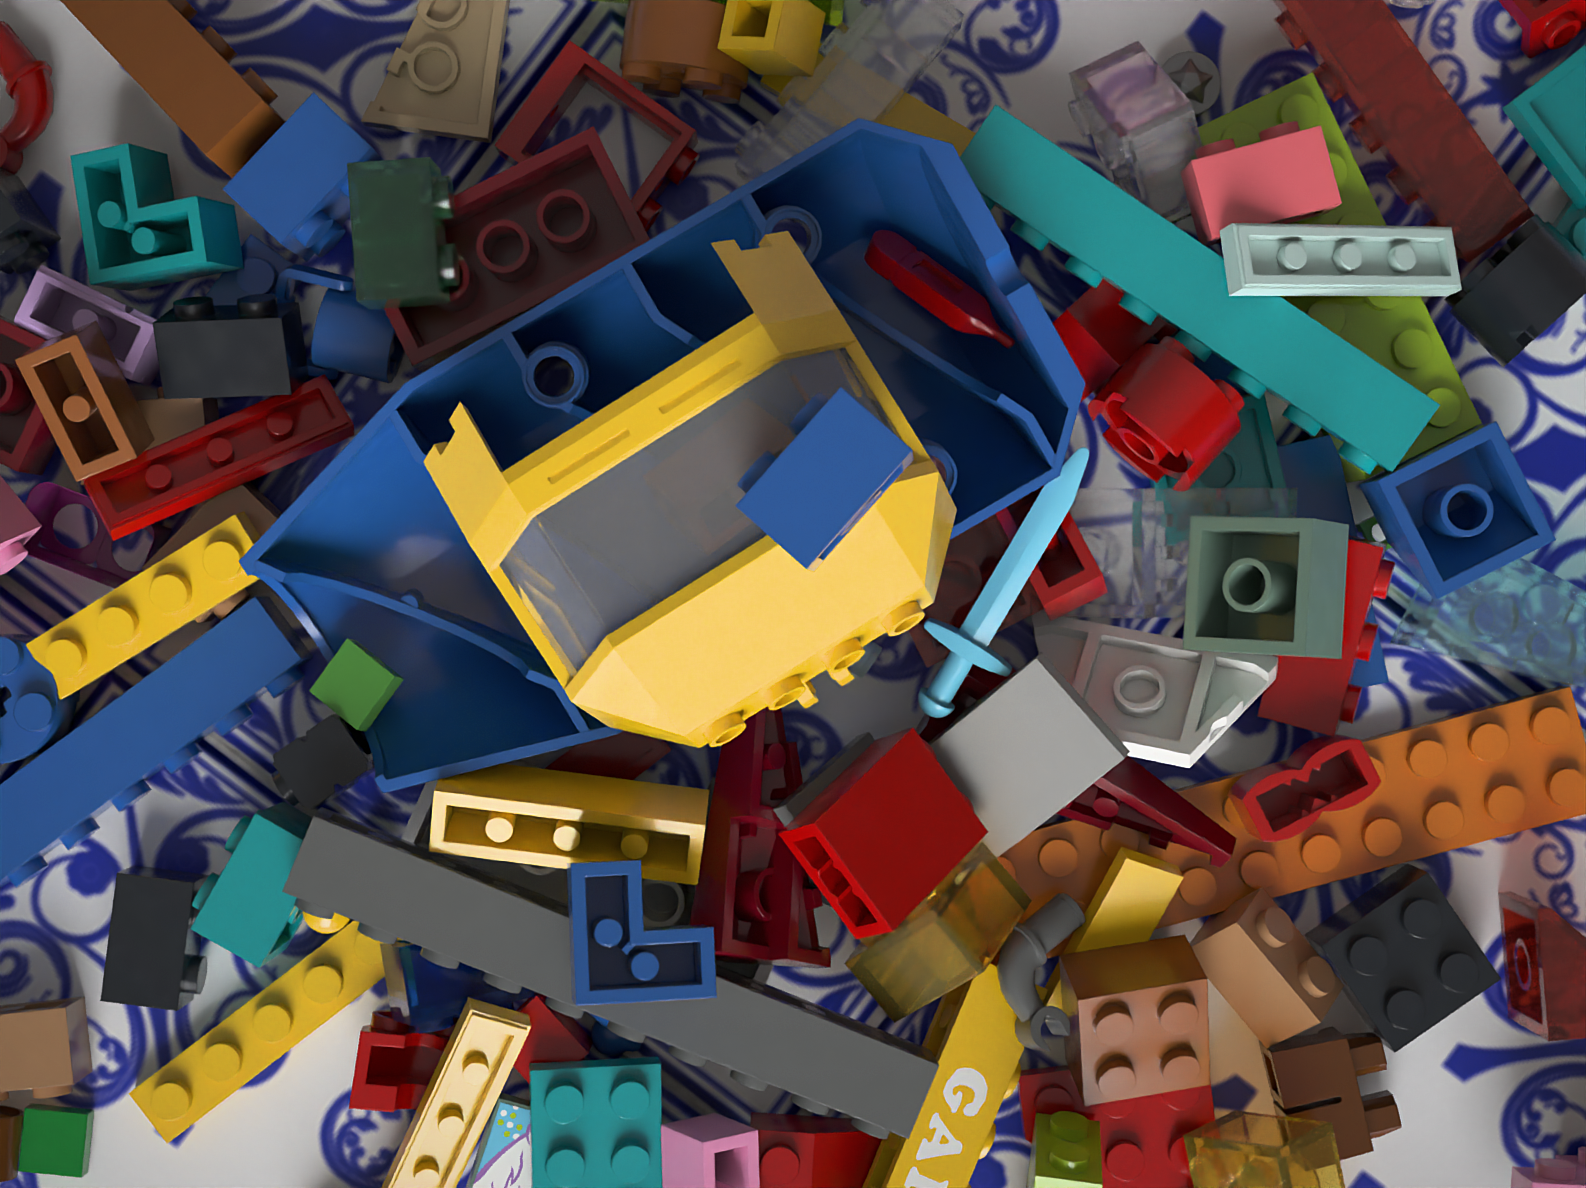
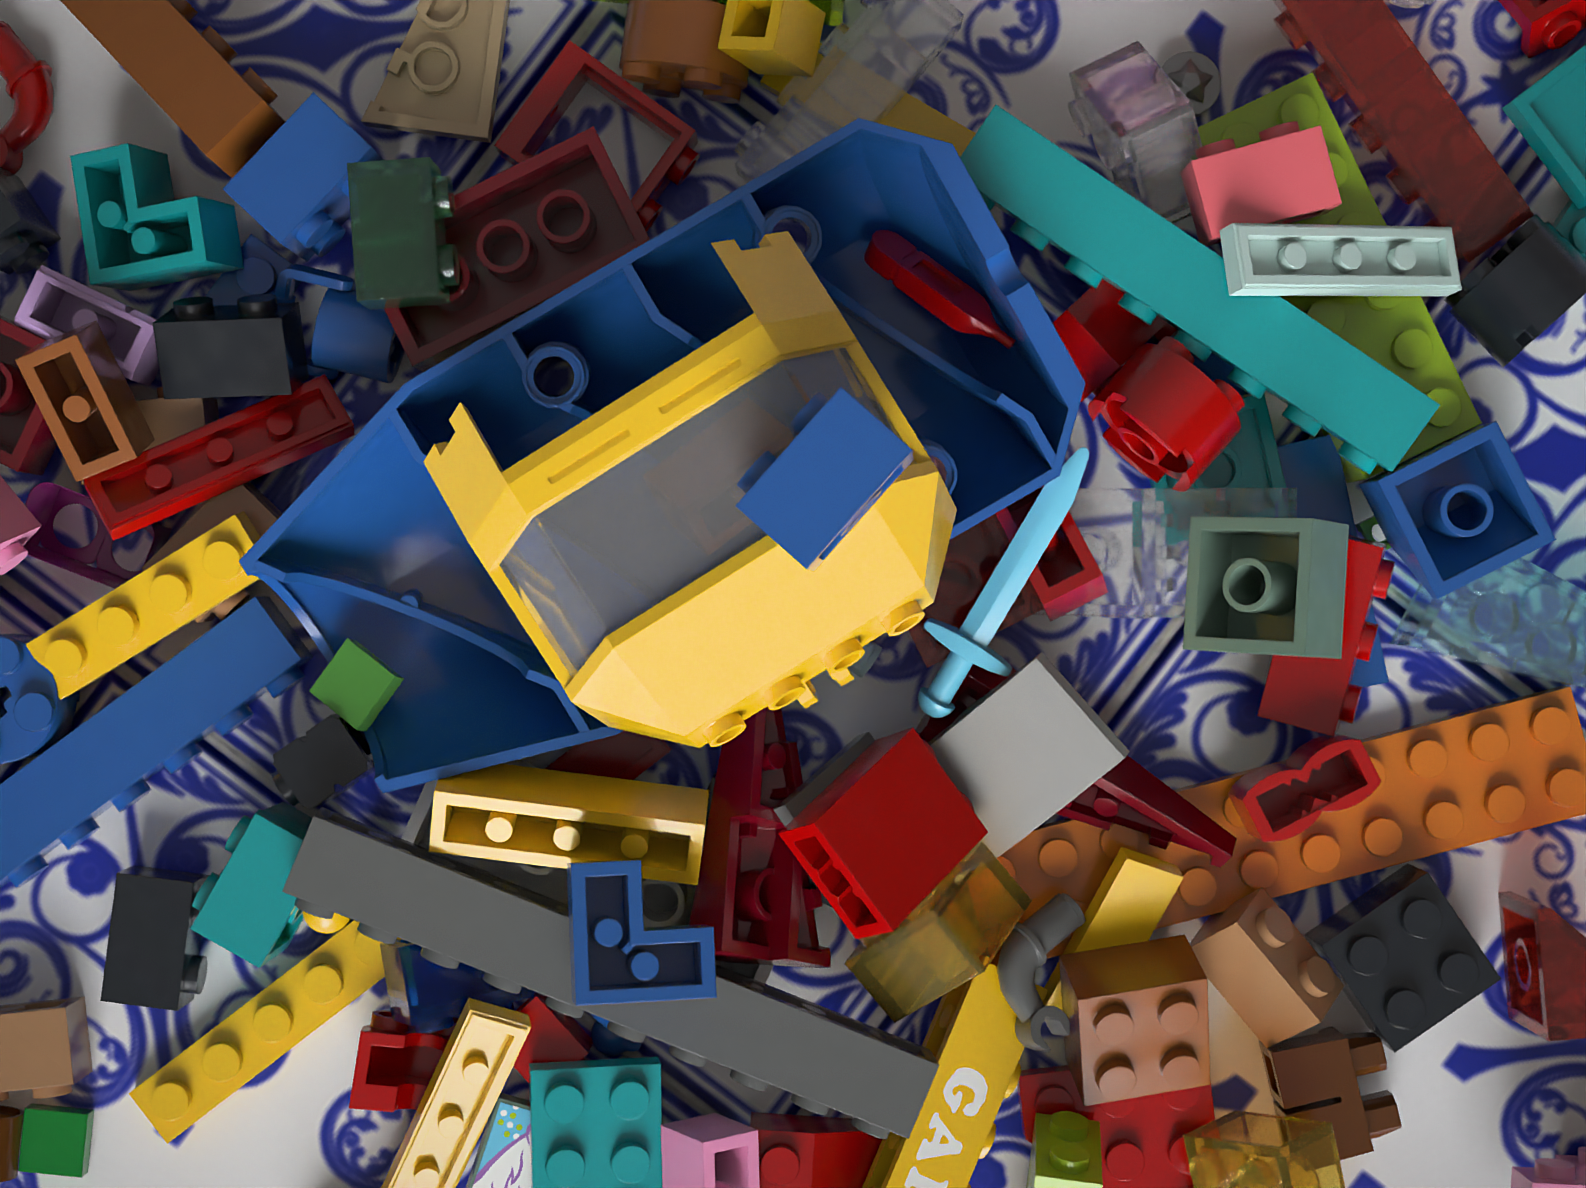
(1151, 690): white wing -> none

